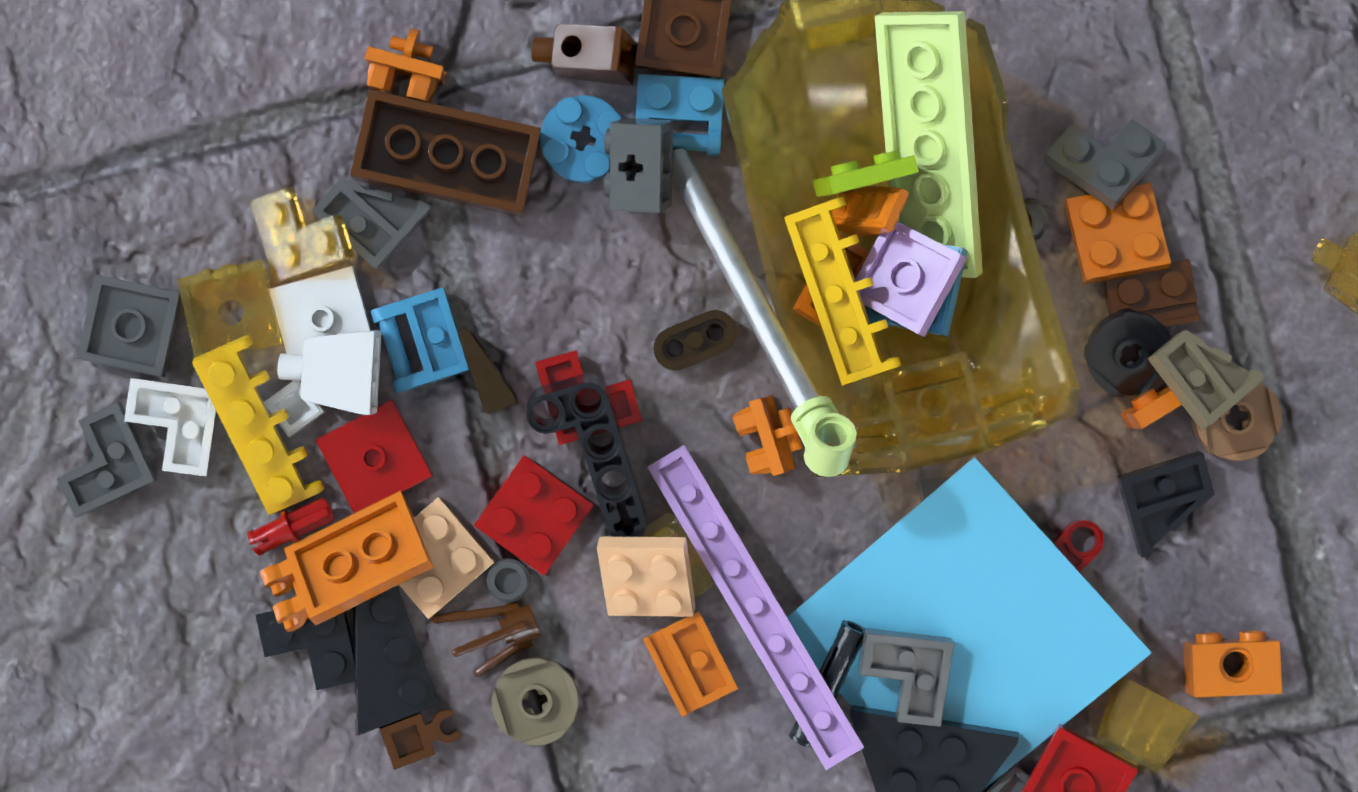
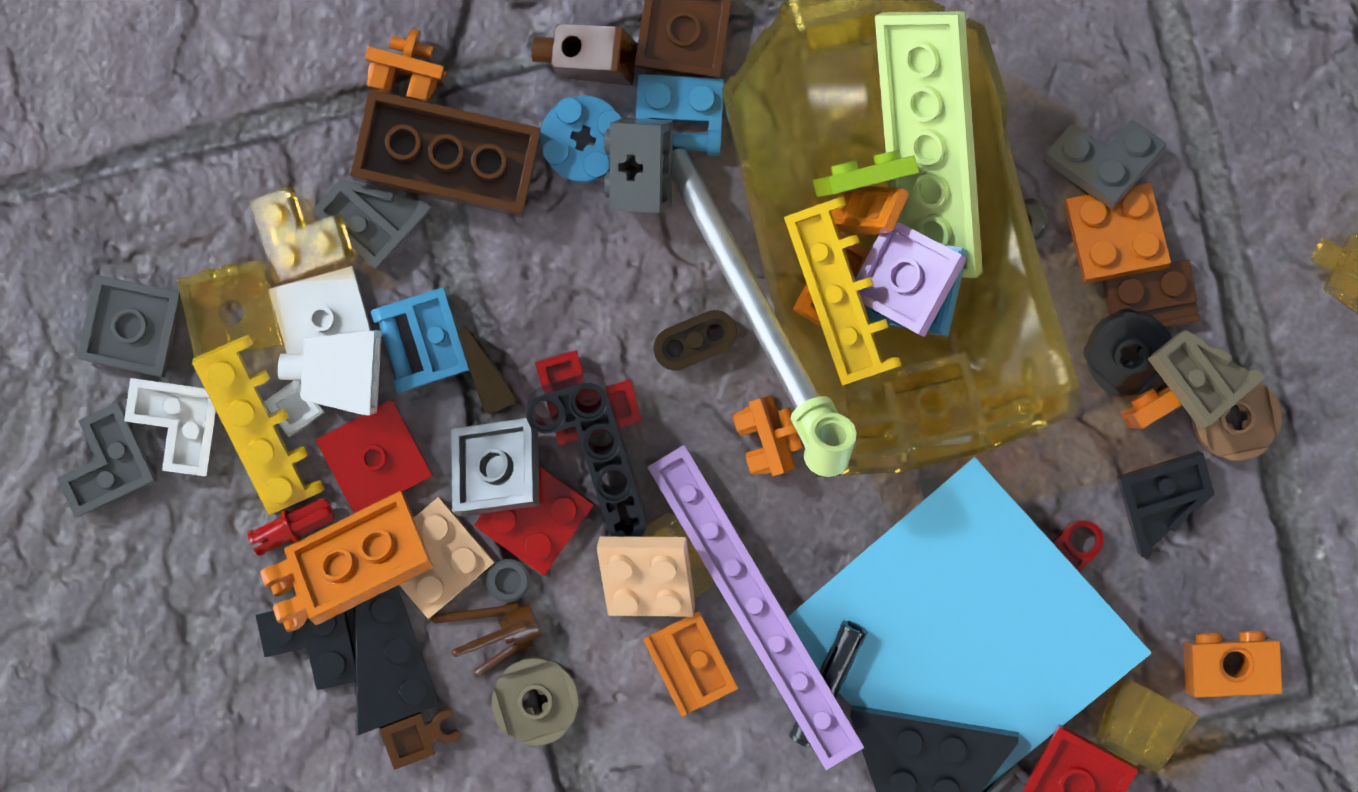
(494, 467): none -> plate
(919, 663): dark grey plate -> none

